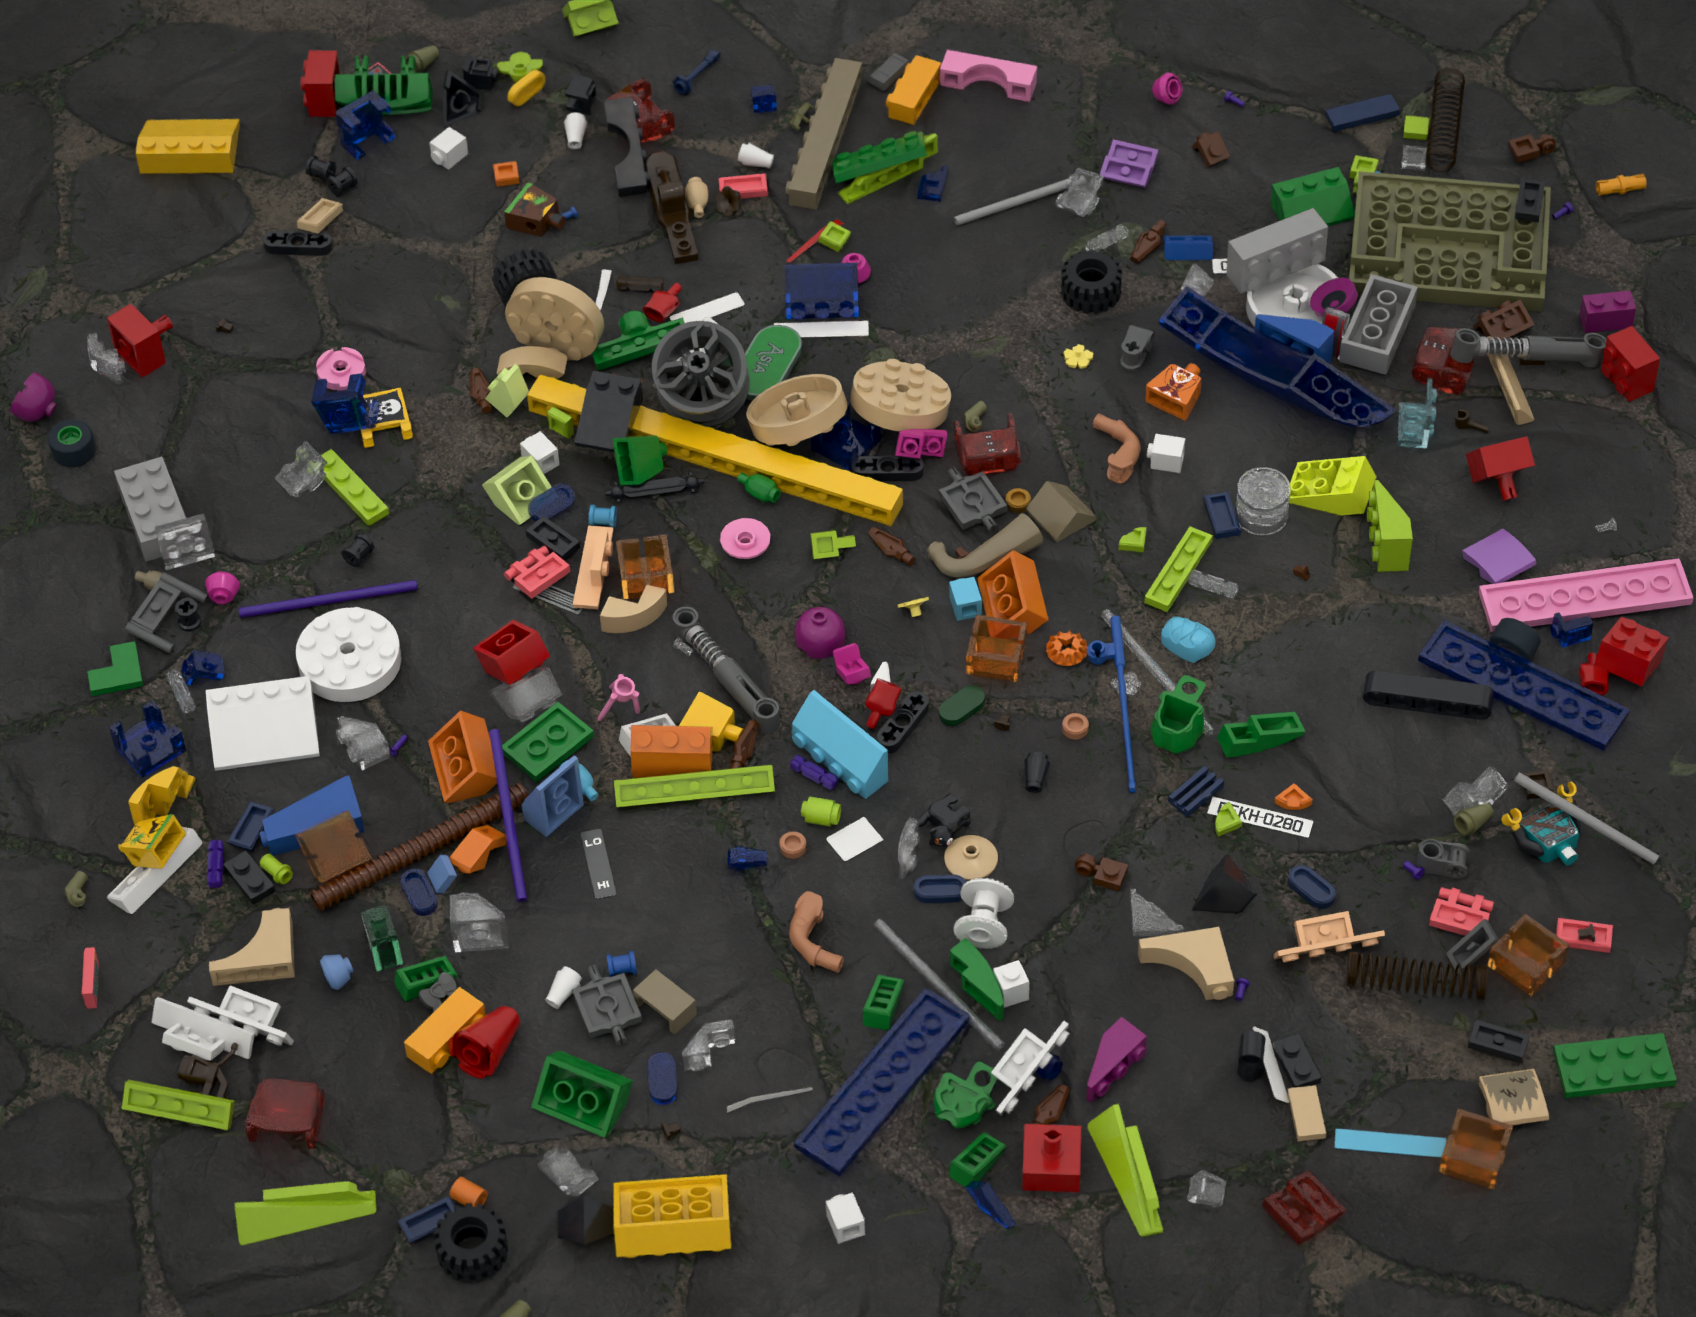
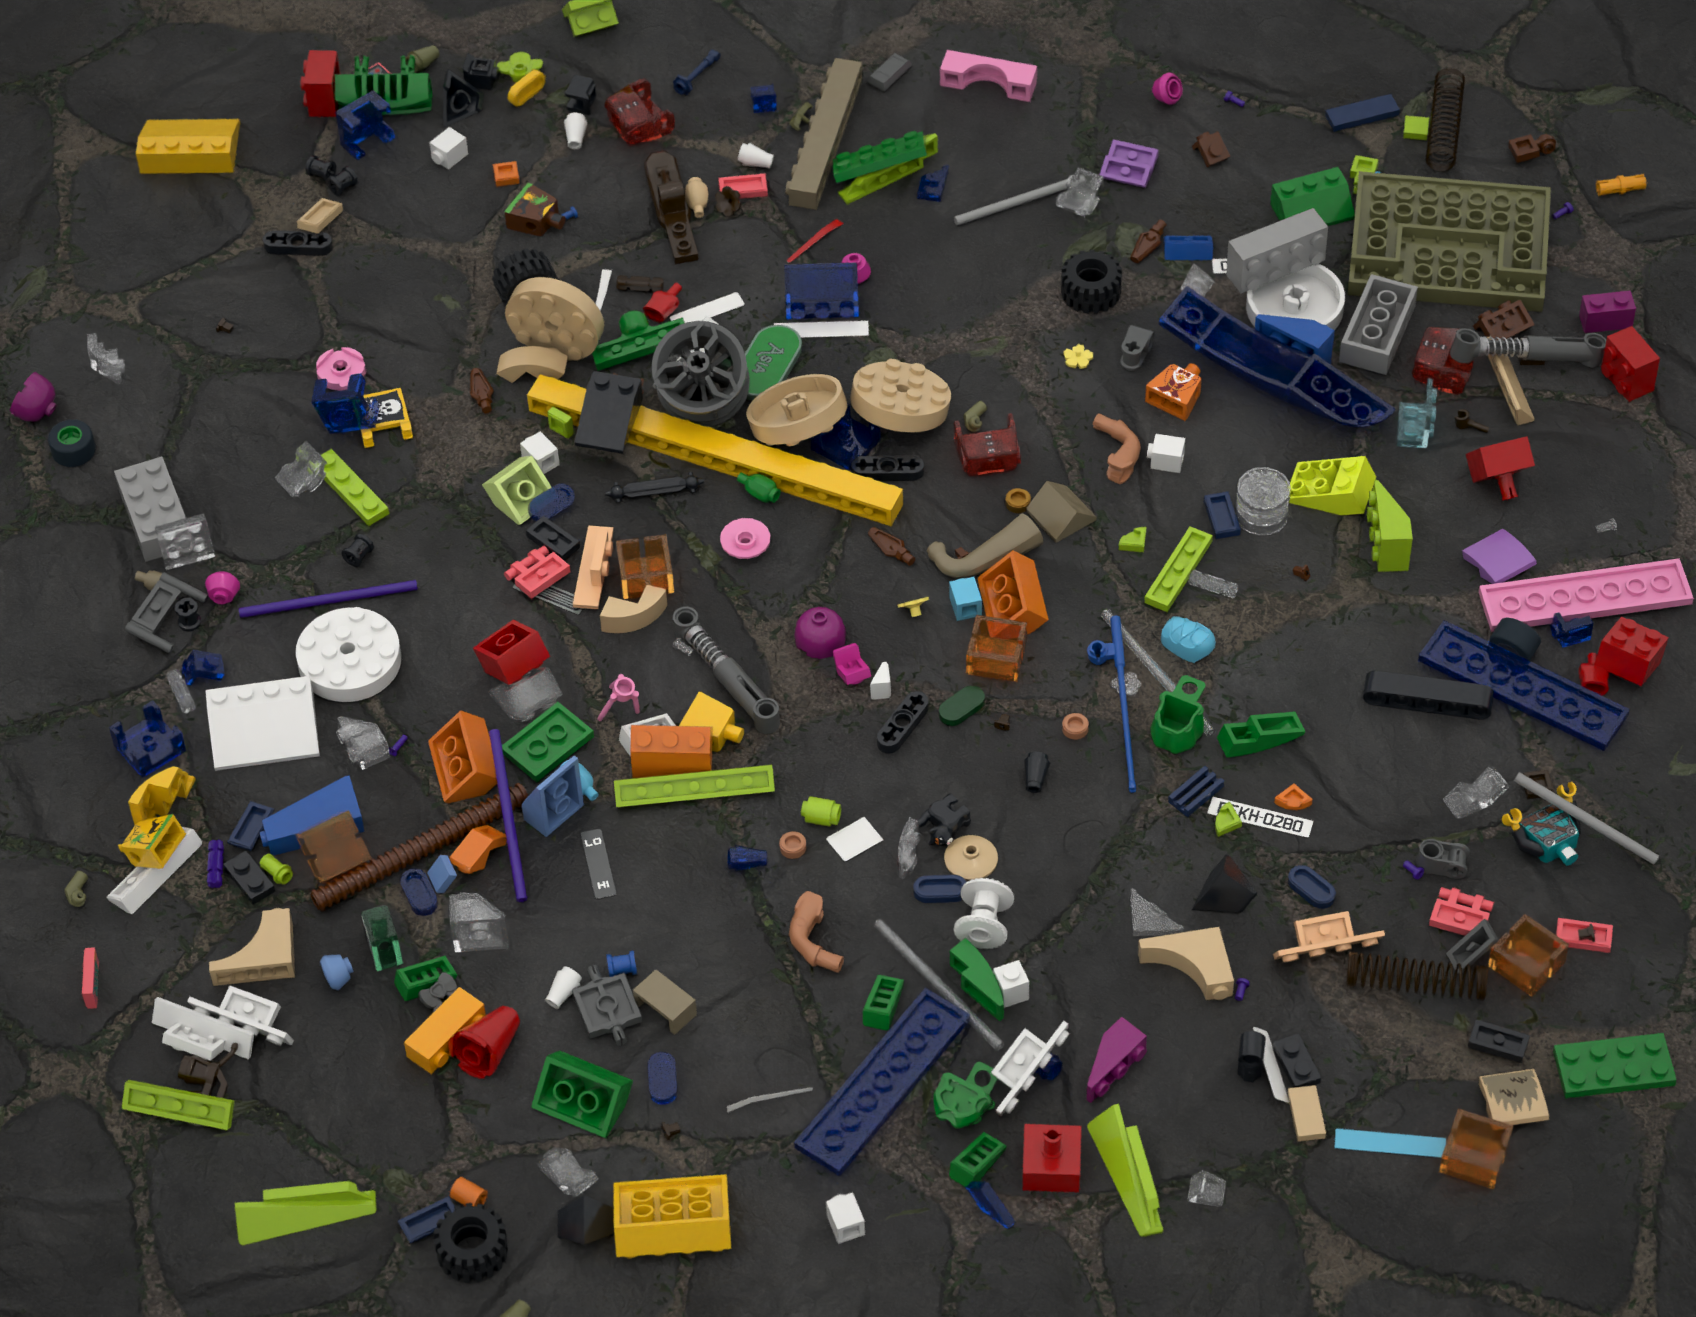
(122, 675): green tile -> none
(138, 339): red brick -> none
(286, 1108): clear red piece -> none
(507, 390): yellowish green slope -> none
(602, 516): dark azure bush -> none
(630, 173): black arch -> none
(638, 458): green torso -> none
(715, 1034): clear slope -> none
(744, 745): reddish brown piece -> none
(814, 772): dark purple axle -> none
(826, 543): lime plate -> none
(834, 236): lime tile -> none
(840, 745): medium azure slope -> none
(881, 701): red piece -> none
(913, 90): light orange brick -> none
(921, 442): dark pink slope -> none
(972, 500): dark grey plate -> none
(1051, 1107): reddish brown piece -> none
(1068, 656): orange gear -> none
(1107, 238): clear axle -> none
(1107, 874): reddish brown plate -> none
(1303, 1207): clear red slope -> none
(1335, 294): magenta tile -> none
(1339, 323): slope -> none
(1414, 158): clear tile -> none
(1471, 819): olive cone -> none
(1529, 200): black plate -> none

